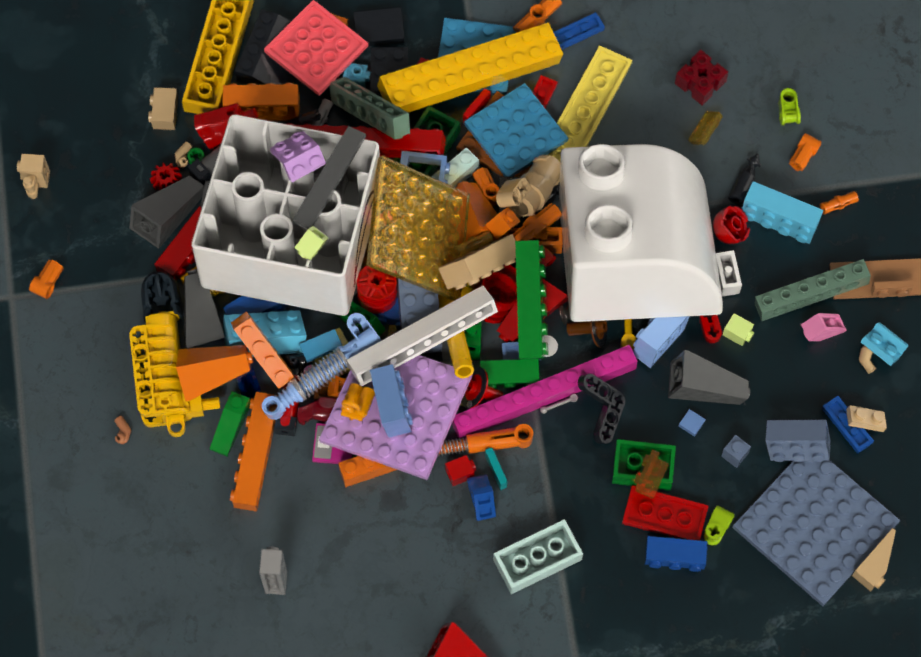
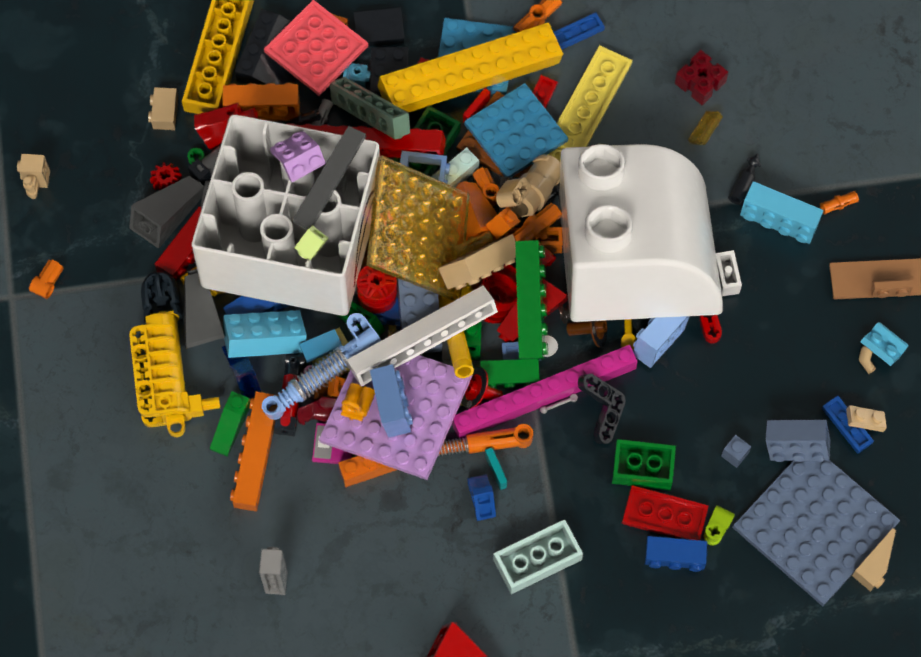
(124, 432): nougat arm -> none
(180, 155): tan arm -> none
(210, 367): orange slope -> none
(262, 350): orange brick -> none
(459, 470): red brick -> none
(651, 476): clear orange bracket -> none
(692, 422): medium blue tile -> none
(704, 381): dark grey slope -> none
(731, 225): red cylinder -> none
(738, 330): yellowish green brick -> none
(789, 110): lime piece -> none
(805, 150): orange piece -> none
(812, 290): sand green brick -> none
(823, 326): bright pink slope -> none

